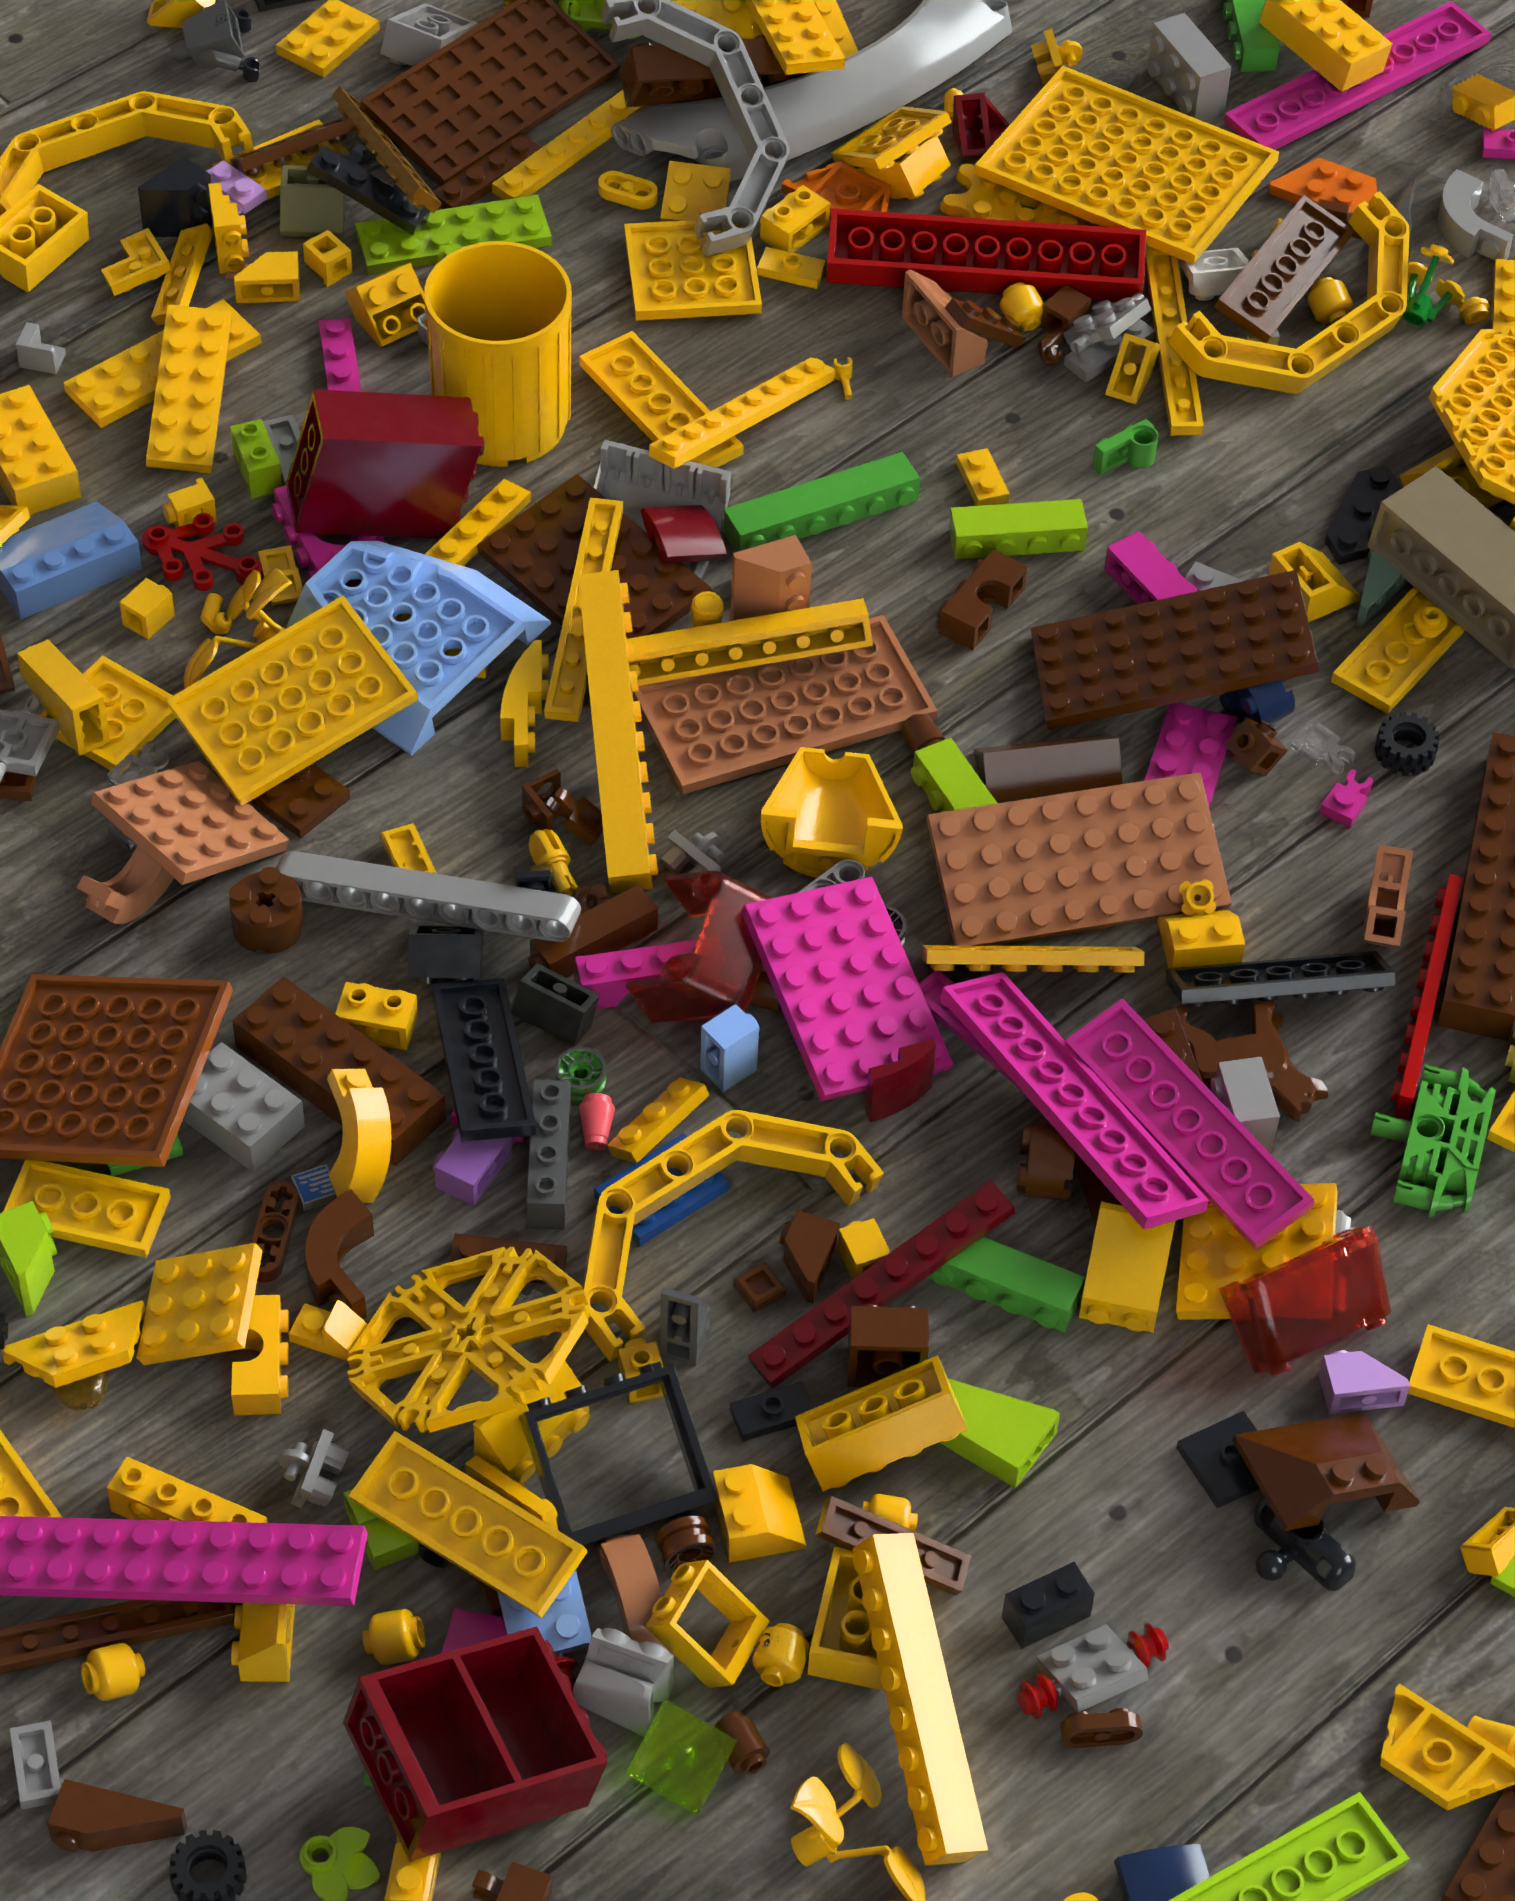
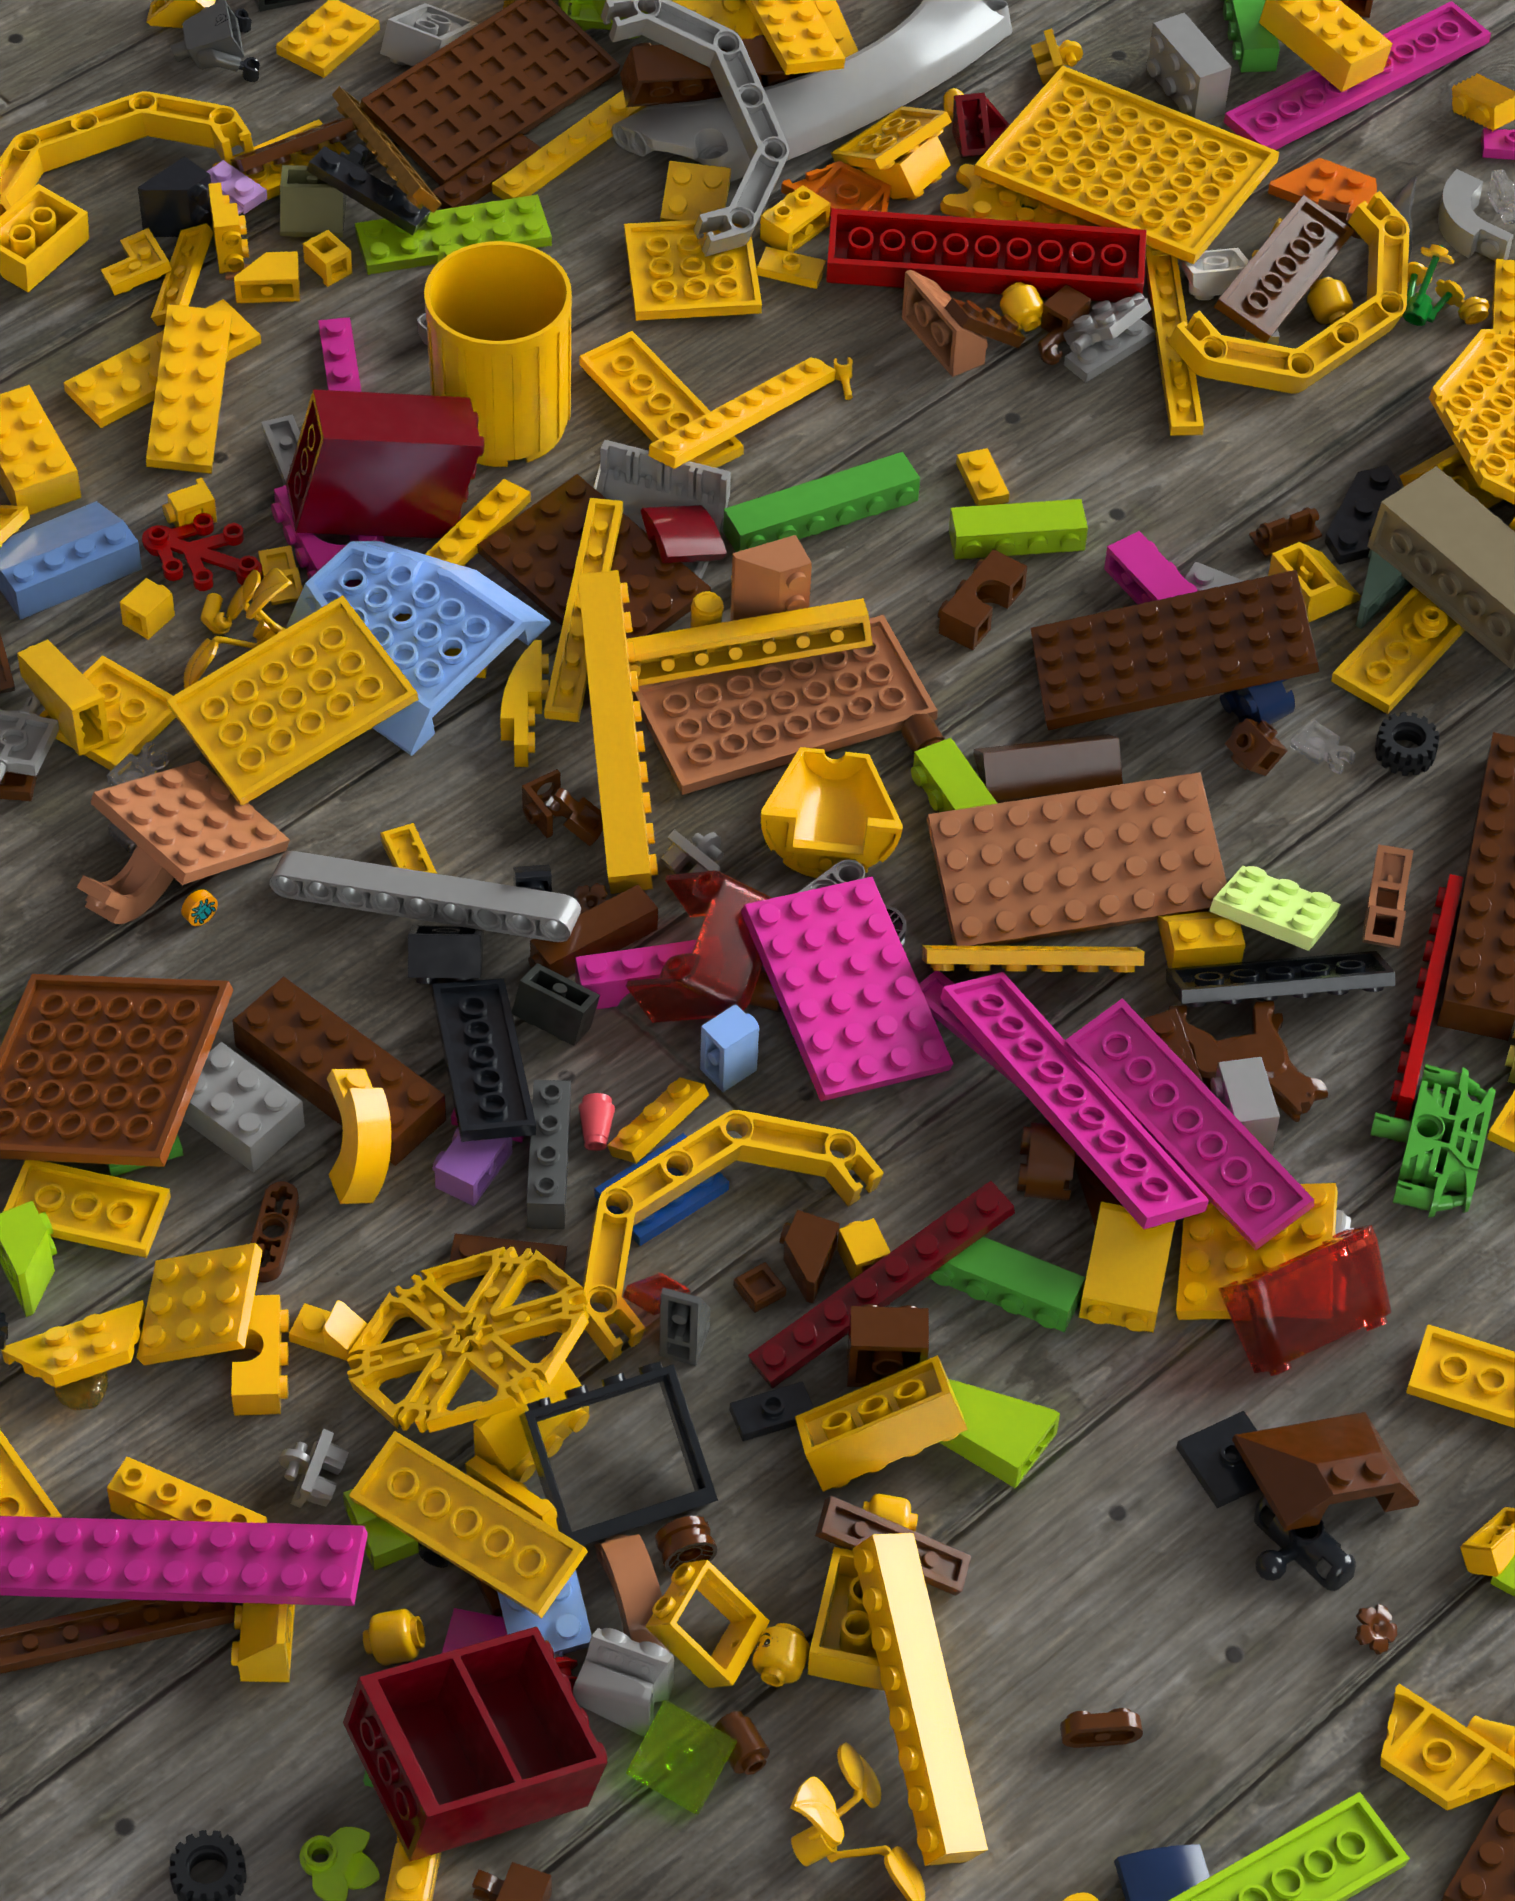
(35, 1764): light grey plate -> none
(36, 355): light grey panel -> none
(106, 1819): reddish brown slope -> none
(112, 1671): yellow head -> none
(199, 907): none -> light orange tile
(256, 458): lime brick -> none
(266, 911): reddish brown brick -> none
(303, 800): reddish brown plate -> none
(314, 1187): tile -> none
(330, 1237): reddish brown arch -> none
(379, 1013): yellow brick -> none
(388, 304): yellow slope -> none
(548, 849): yellow arm -> none
(584, 1069): bright green wheel -> none
(628, 190): yellow plate -> none
(633, 1356): yellow brick -> none
(648, 1291): none -> clear red tile
(756, 1513): yellow slope -> none
(901, 1082): dark red slope -> none
(1048, 1605): black brick -> none
(1092, 1669): light grey plate -> none
(1132, 368): yellow slope -> none
(1133, 445): bright green plate -> none
(1192, 743): dark pink plate -> none
(1204, 890): yellow plate -> none
(1275, 907): none -> yellowish green plate
(1286, 532): none -> reddish brown hinge
(1346, 801): dark pink plate -> none
(1360, 1383): lavender slope -> none
(1376, 1628): none -> reddish brown plant

